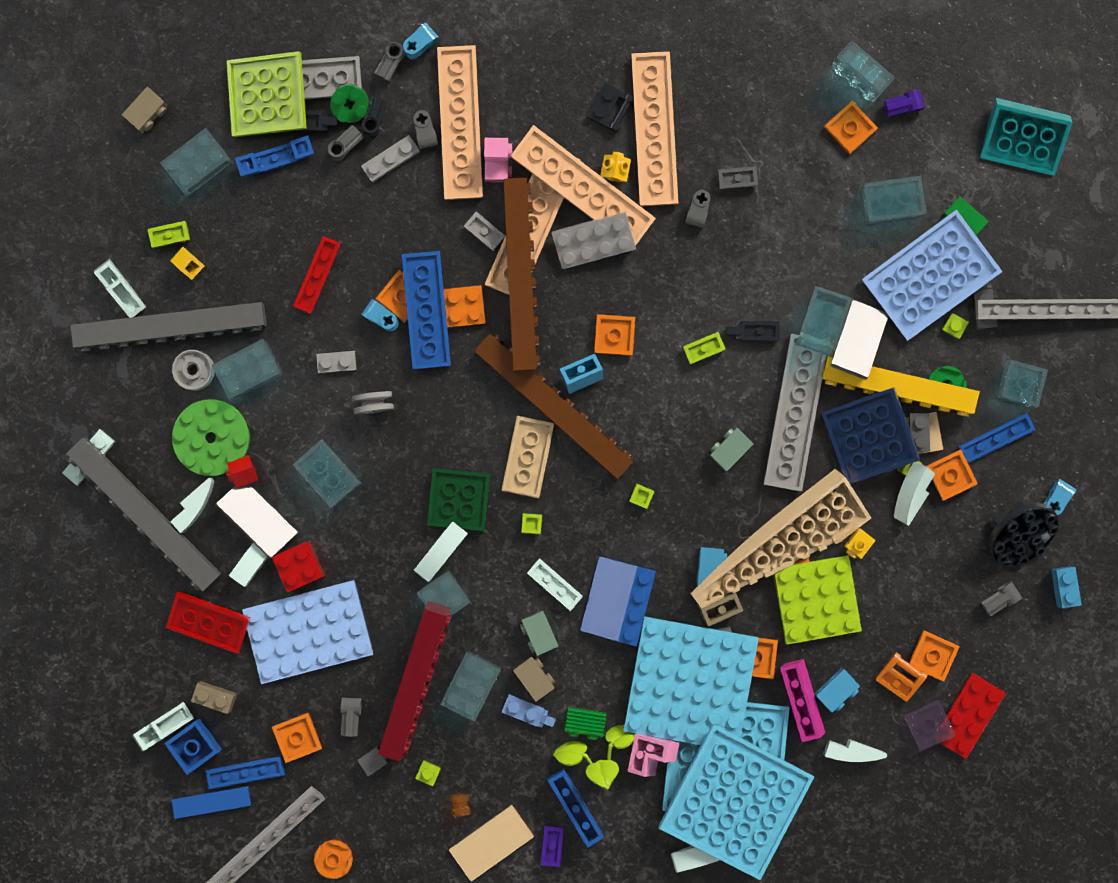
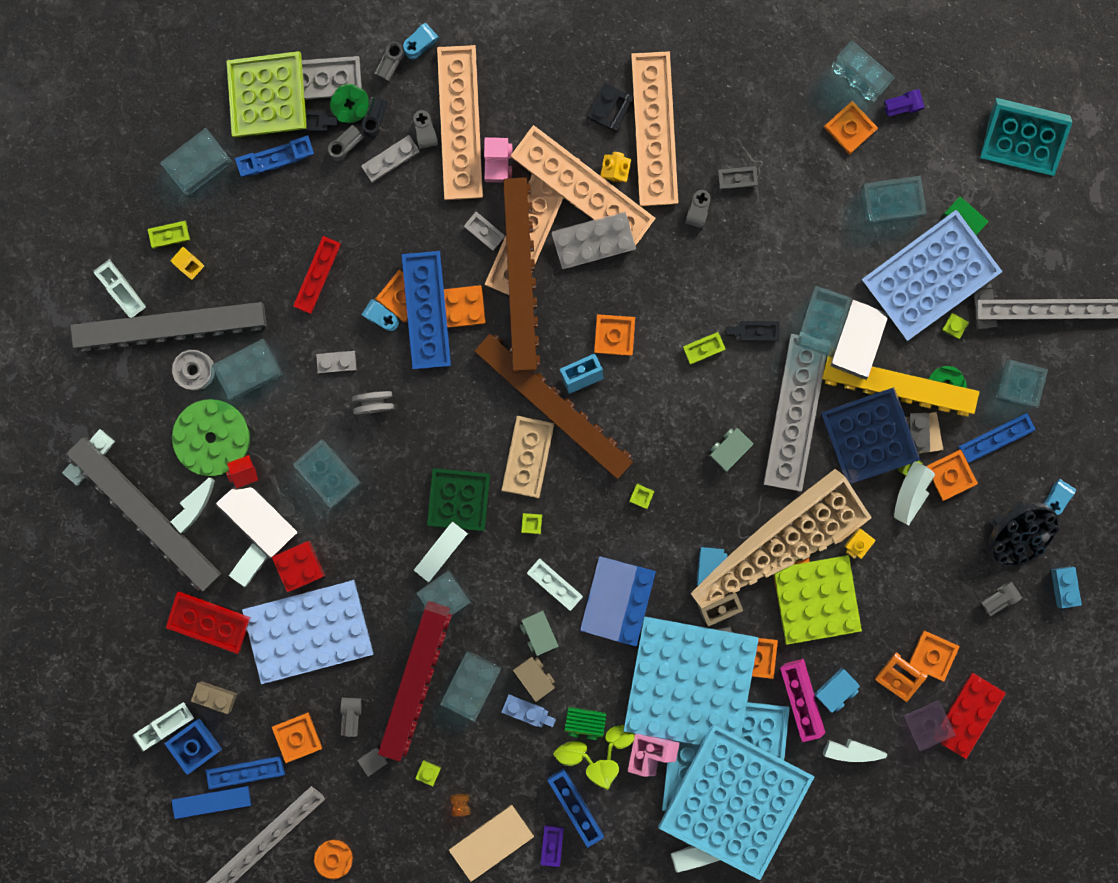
(145, 110): dark tan brick -> none

